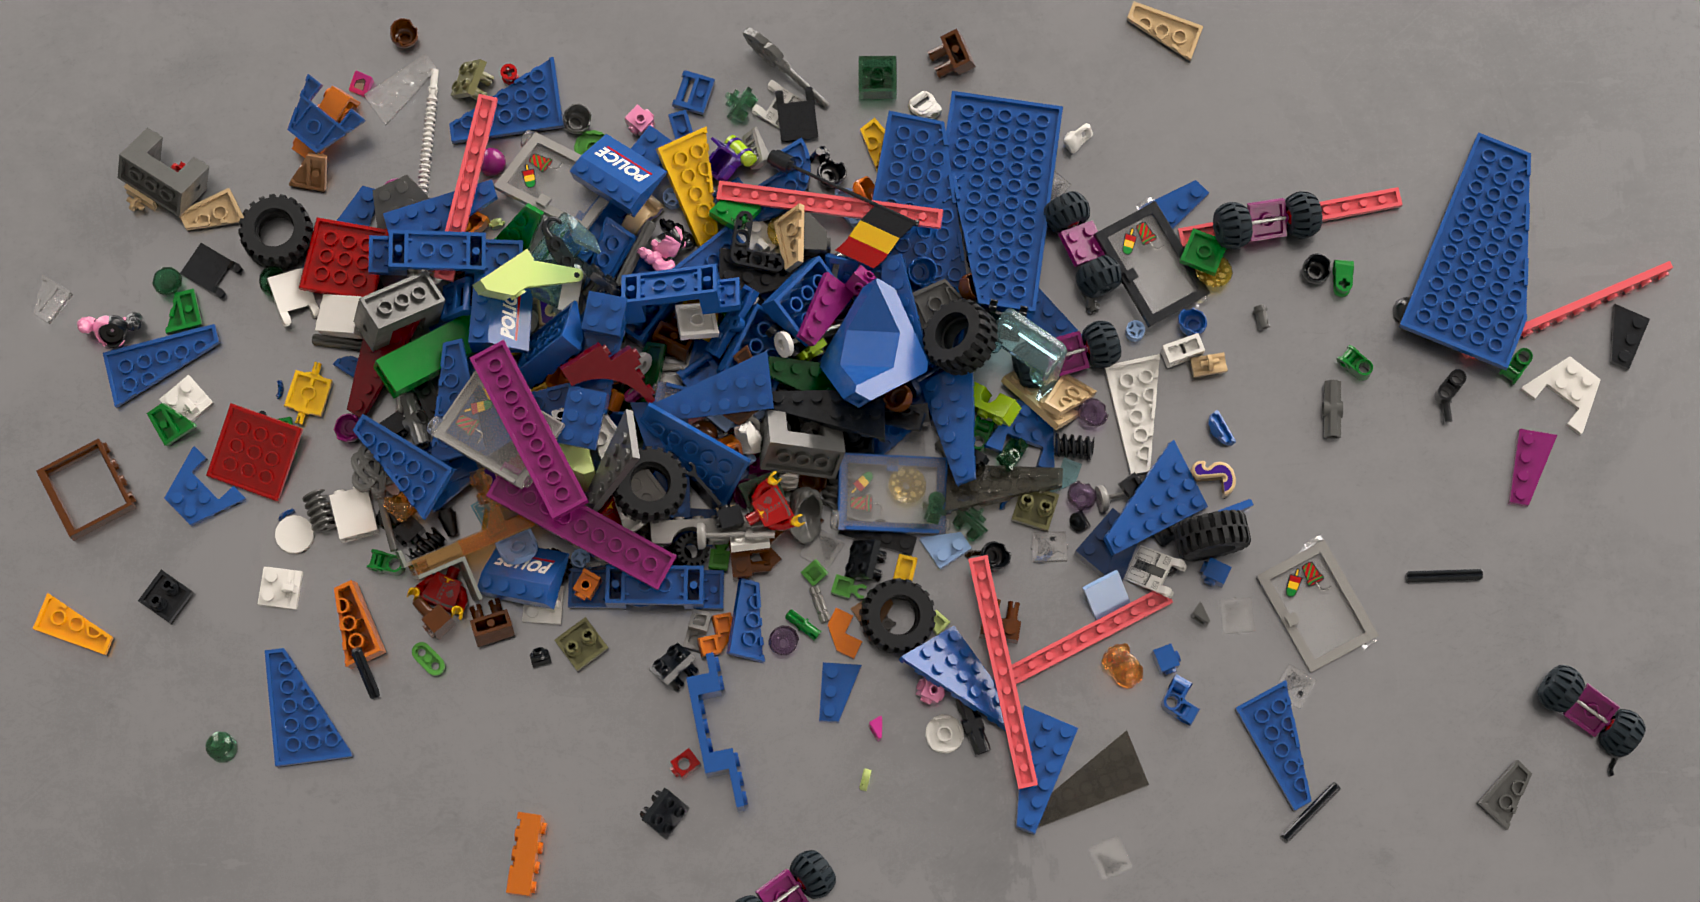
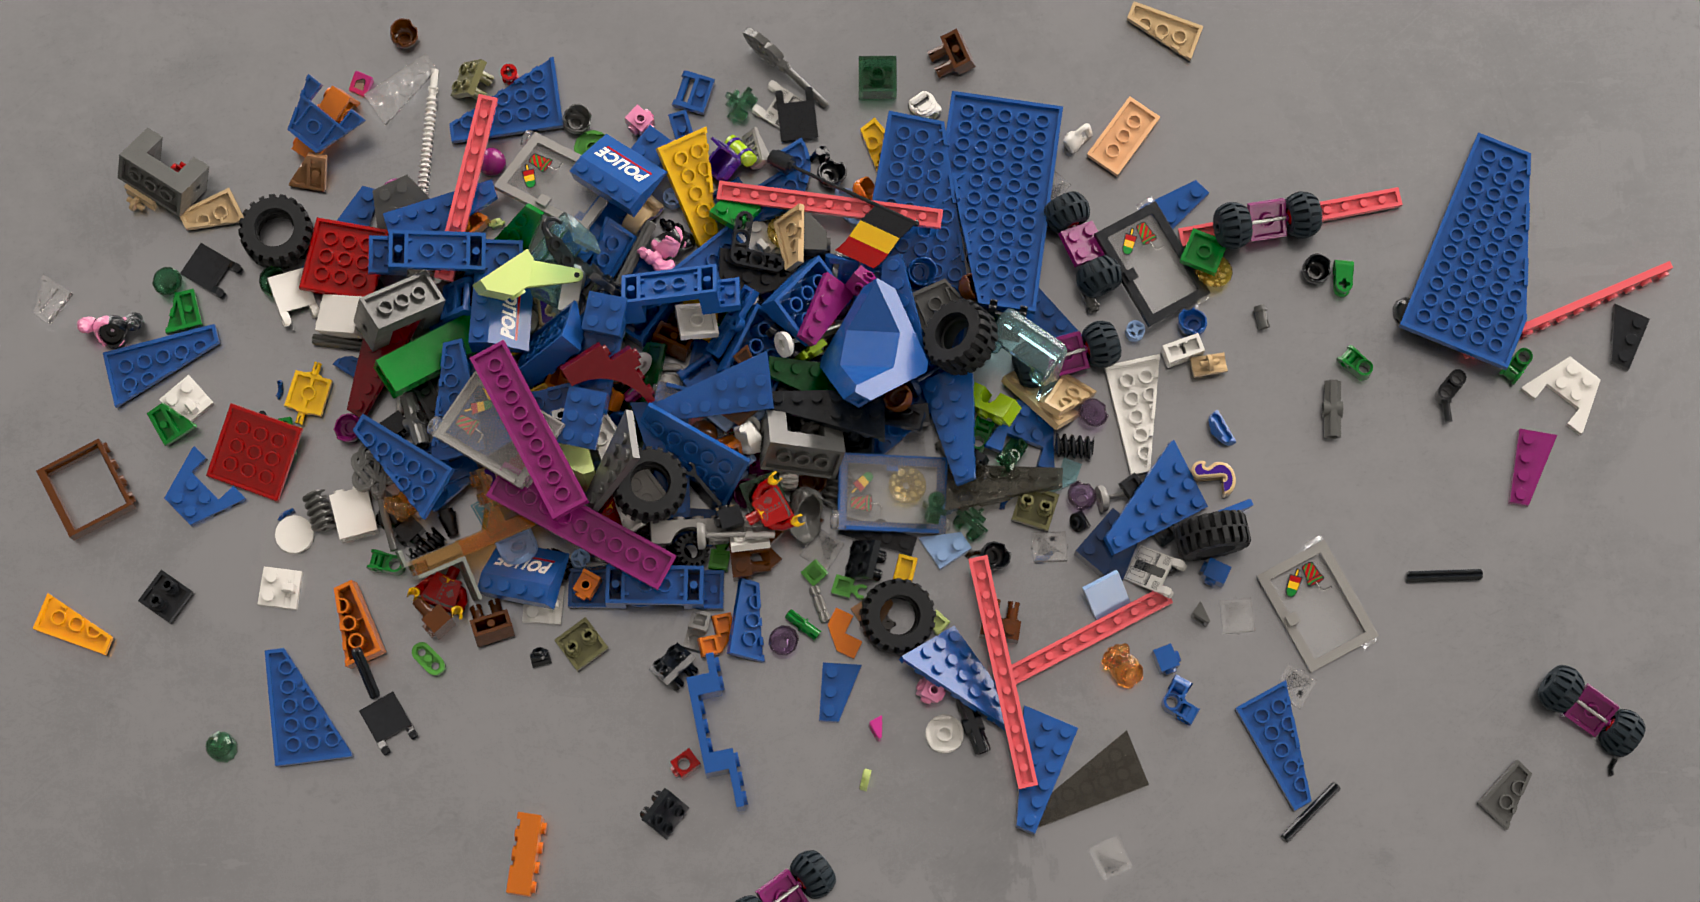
(386, 719): none -> black flag
(1123, 136): none -> light nougat plate

